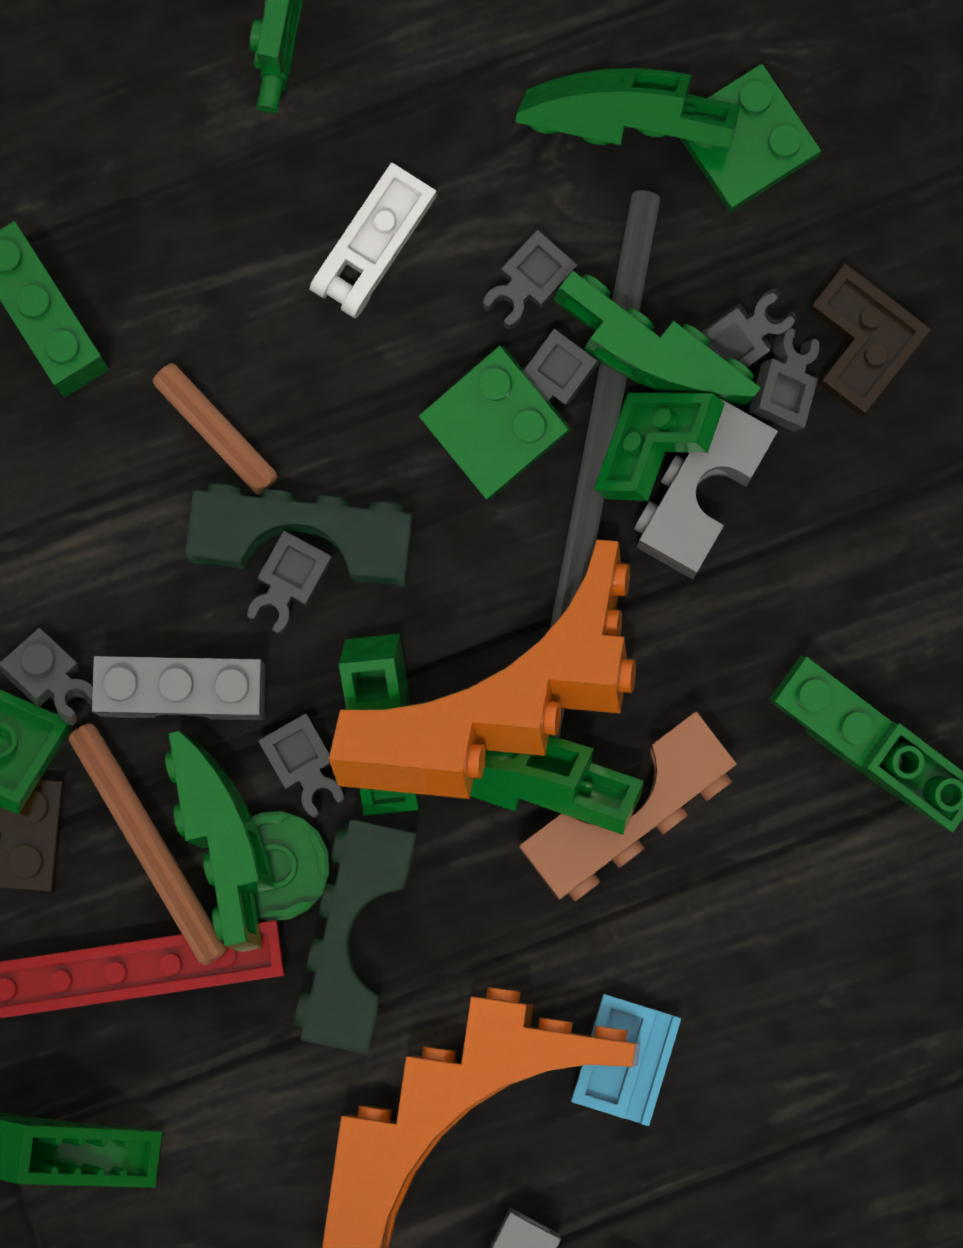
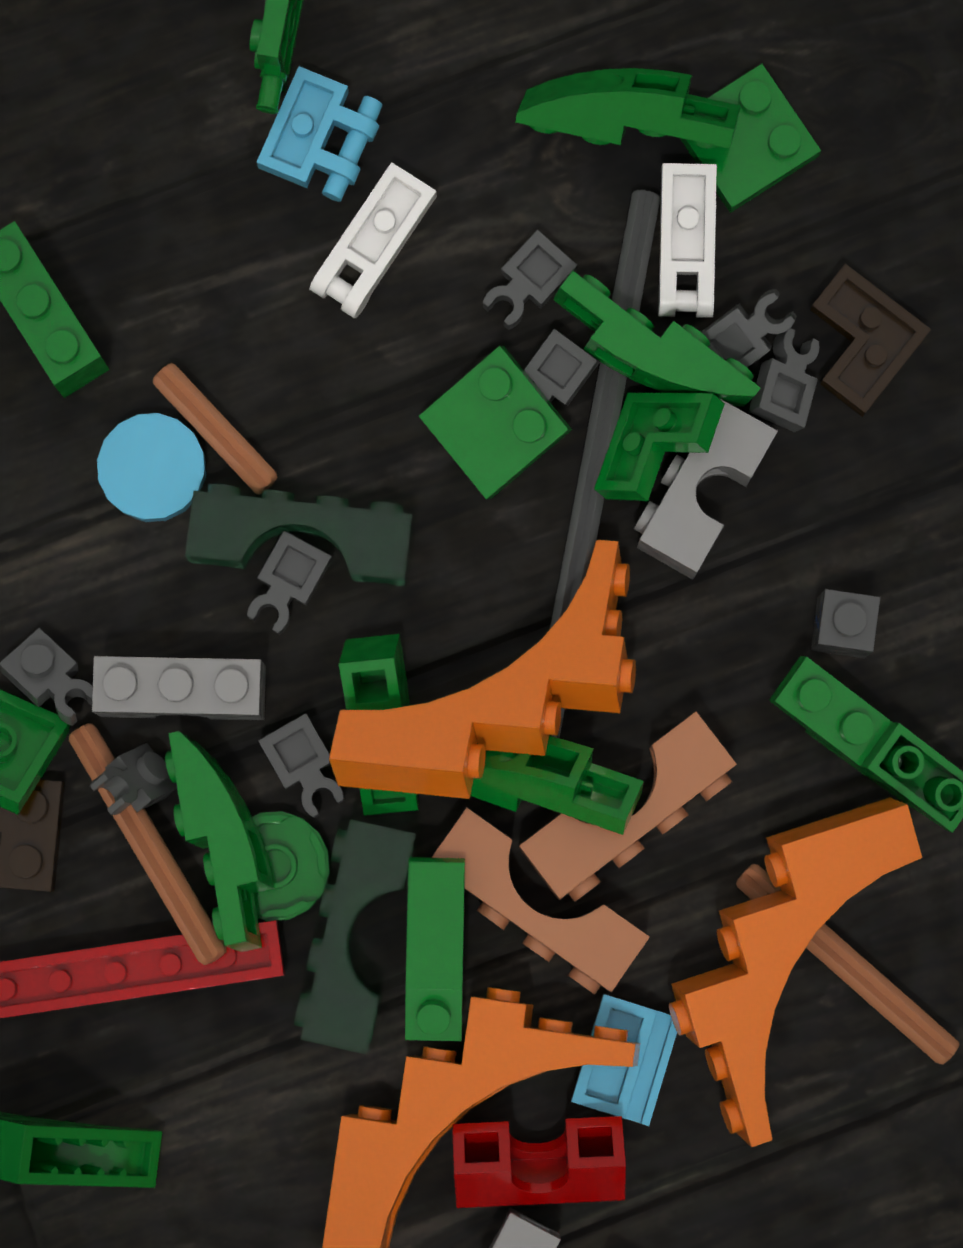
(135, 780): none -> dark grey plate
(151, 467): none -> medium azure tile
(303, 129): none -> medium azure plate
(435, 949): none -> green slope
(574, 1168): none -> red arch
(595, 944): none -> nougat arch
(687, 237): none -> white plate
(735, 1004): none -> orange arch
(845, 623): none -> dark grey brick
(865, 979): none -> nougat axle

